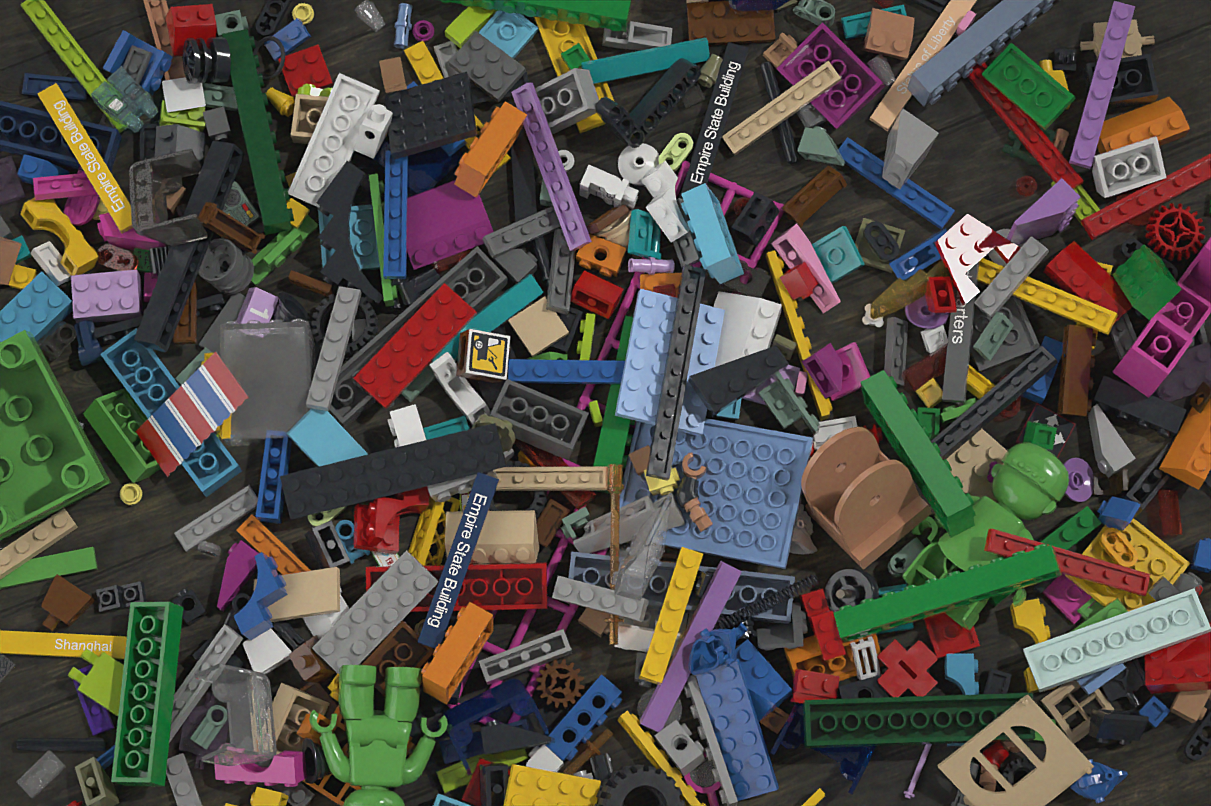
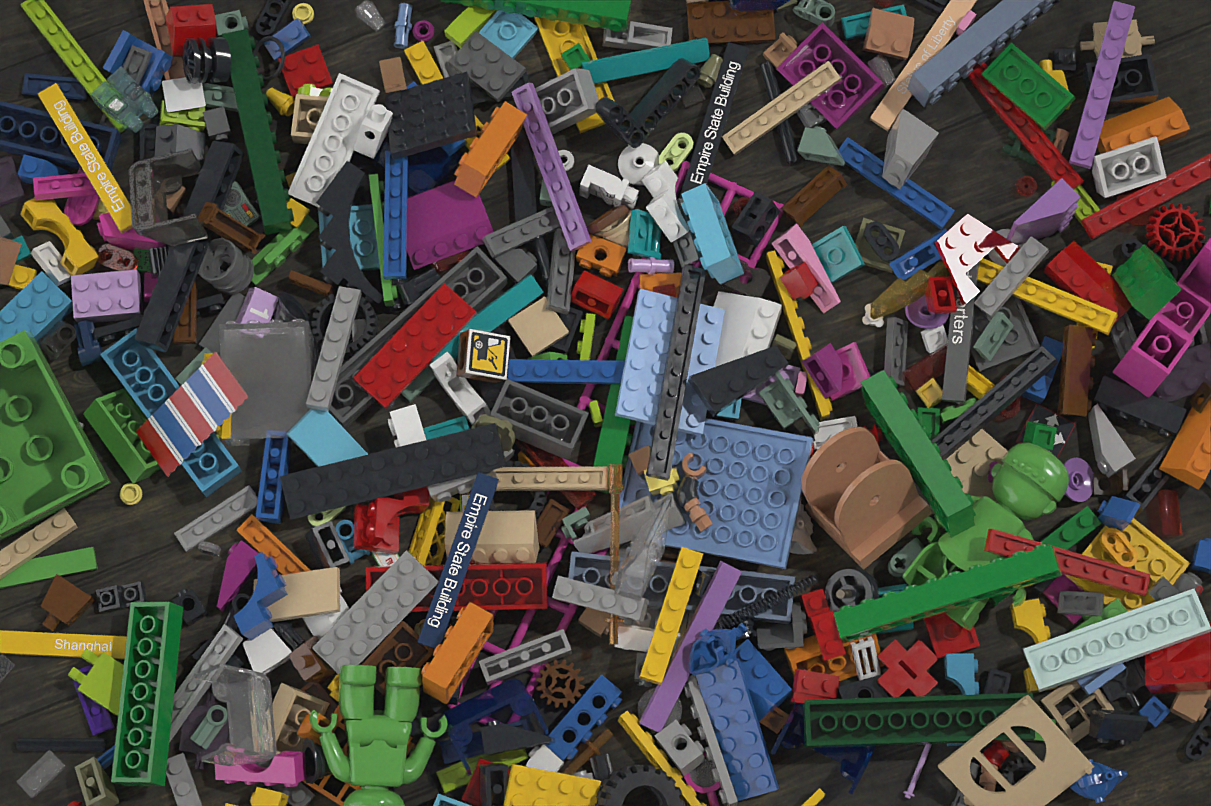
(1080, 603): none -> dark grey plate

